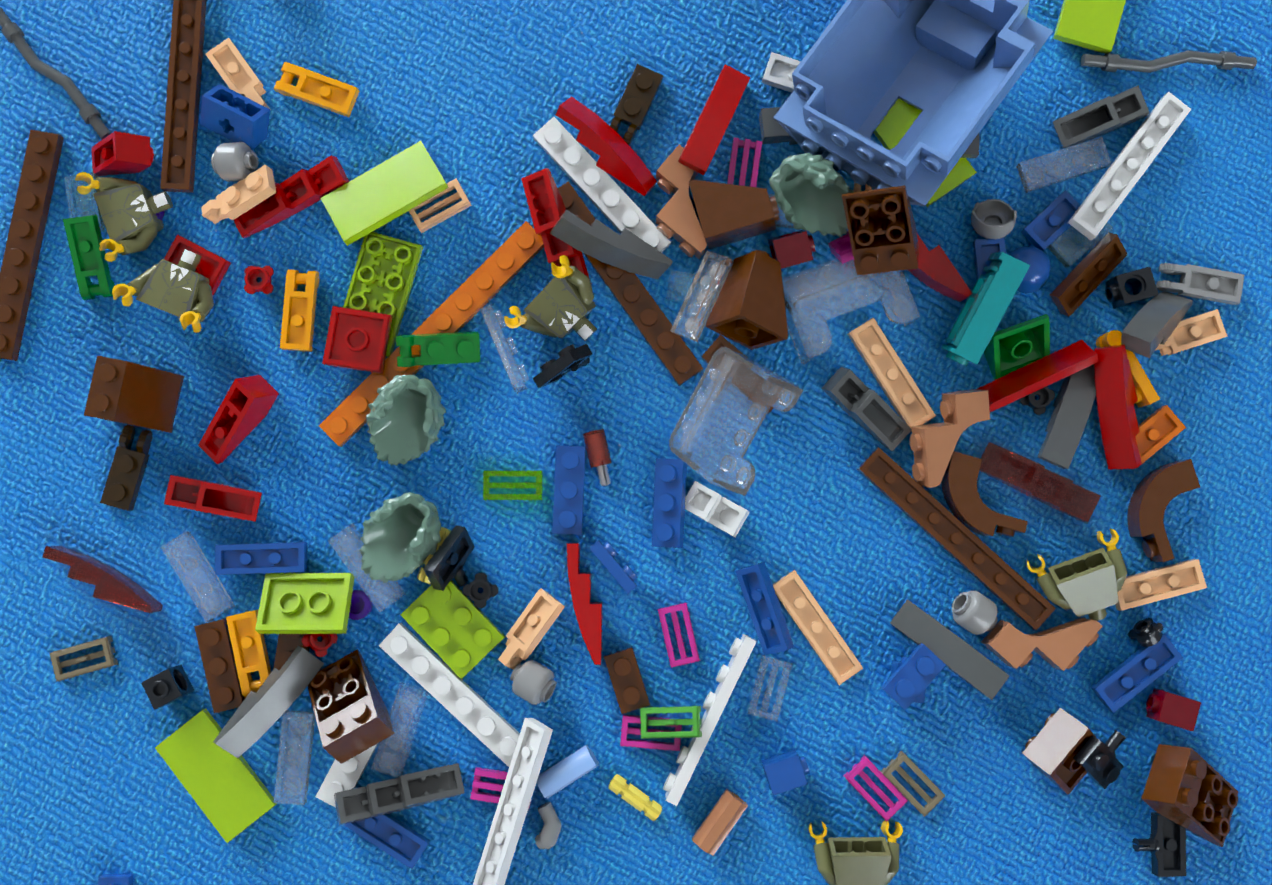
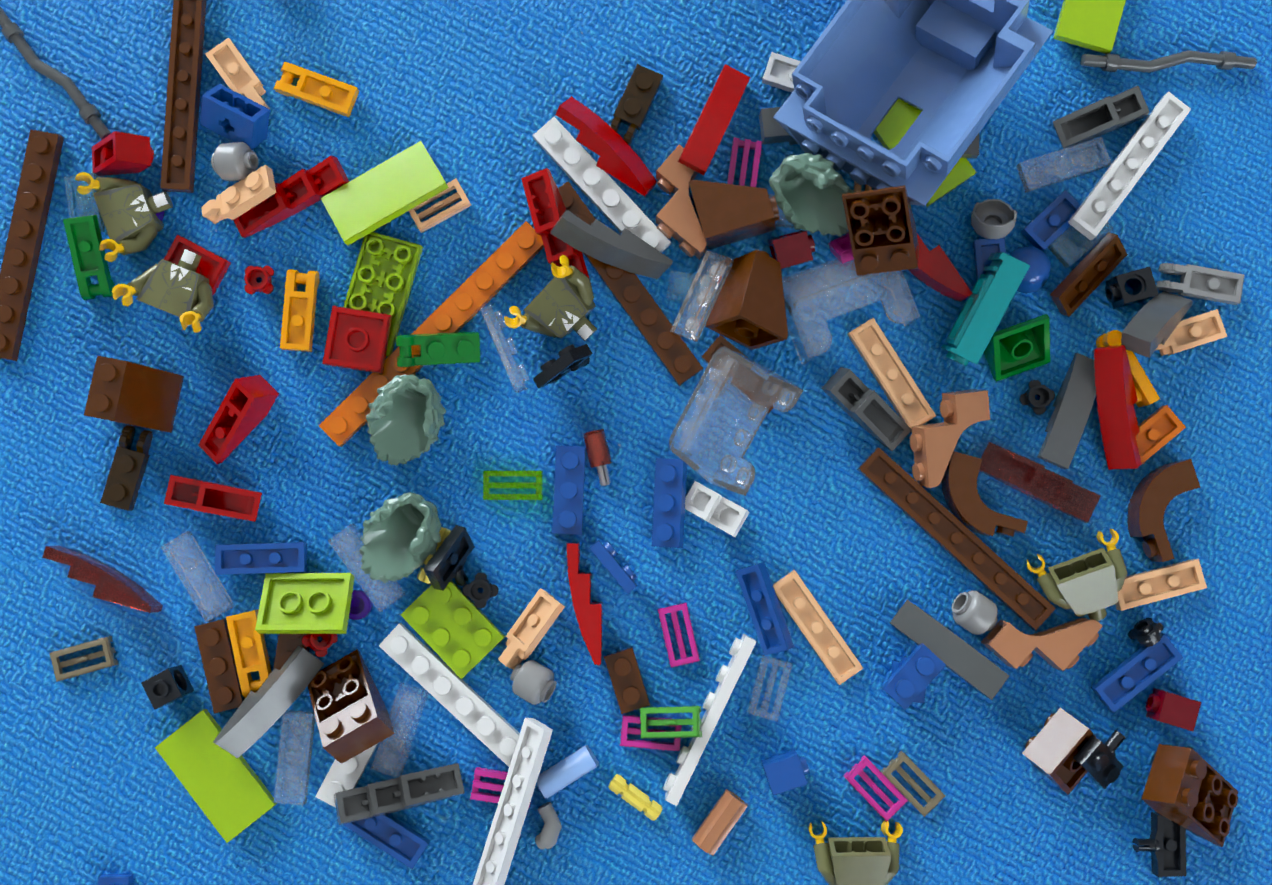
(1039, 374): red tile -> none

